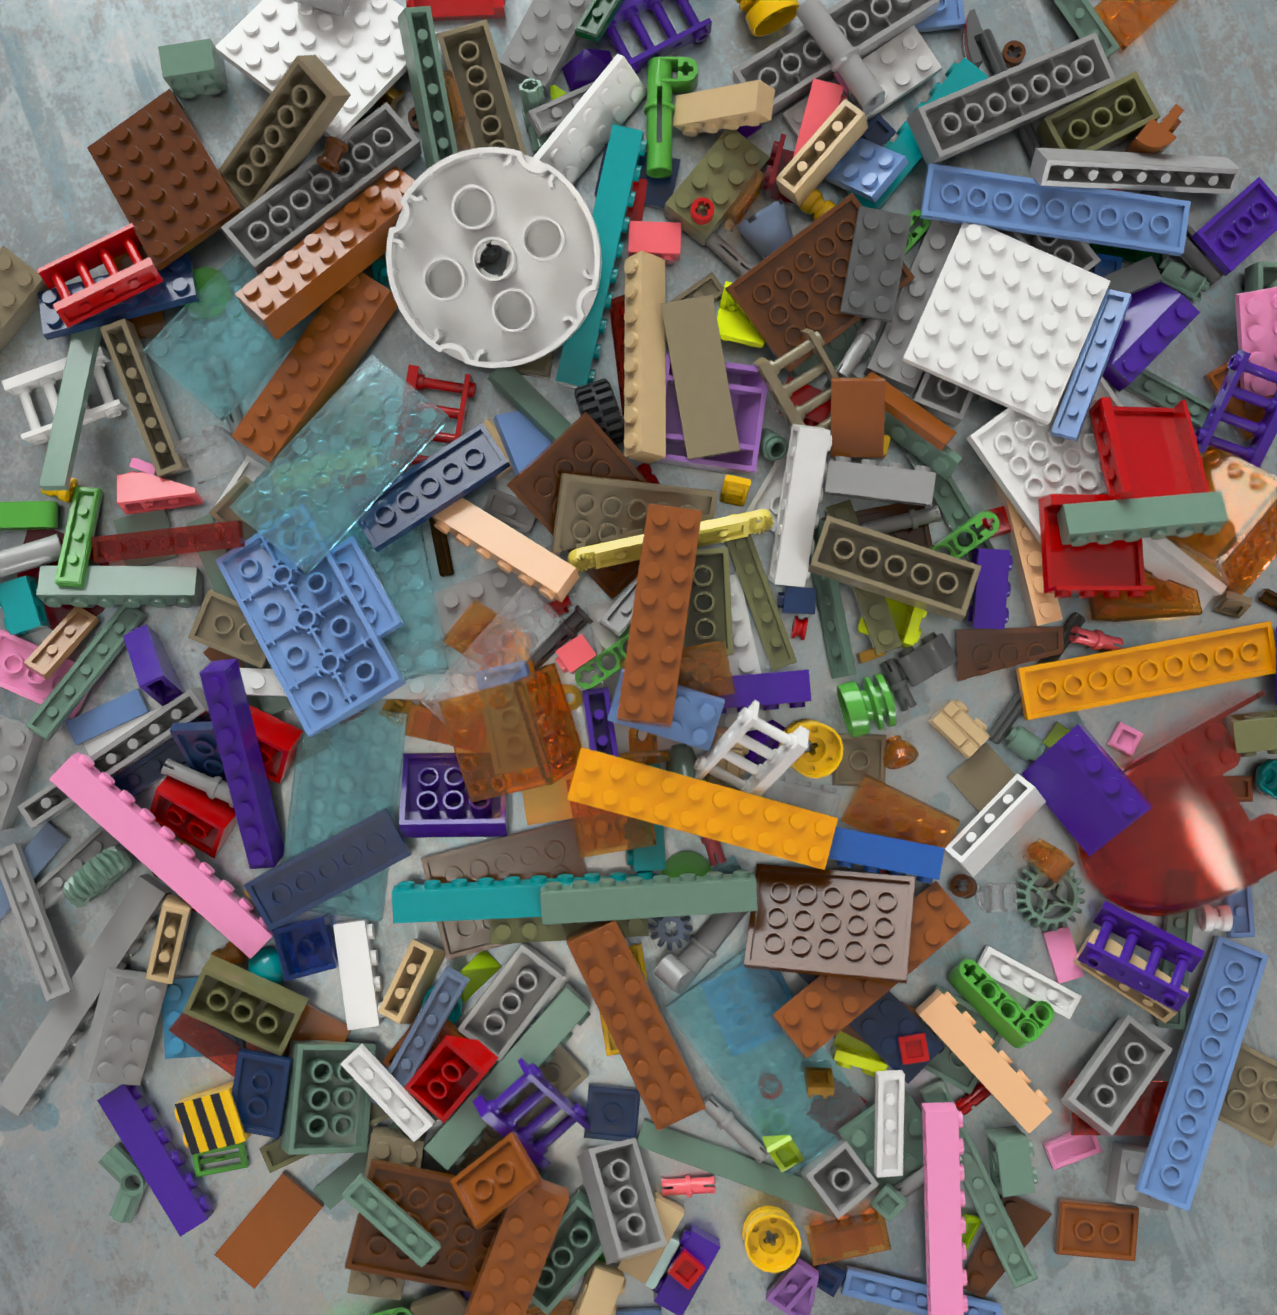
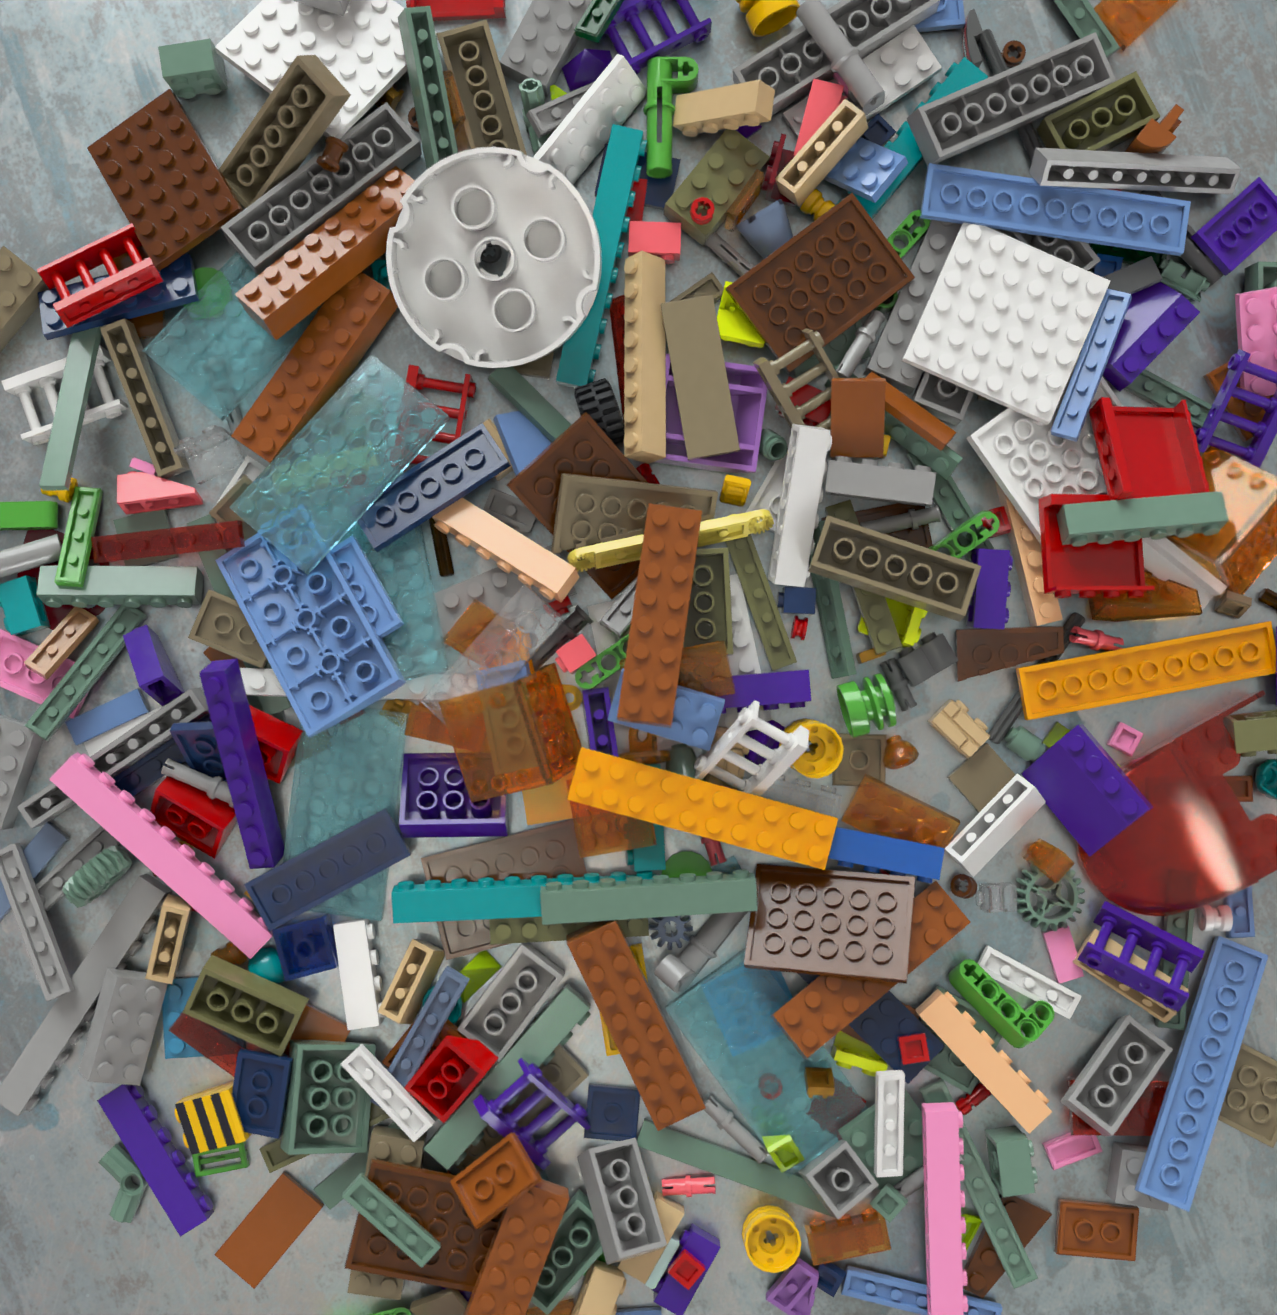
(875, 264): dark grey plate -> none

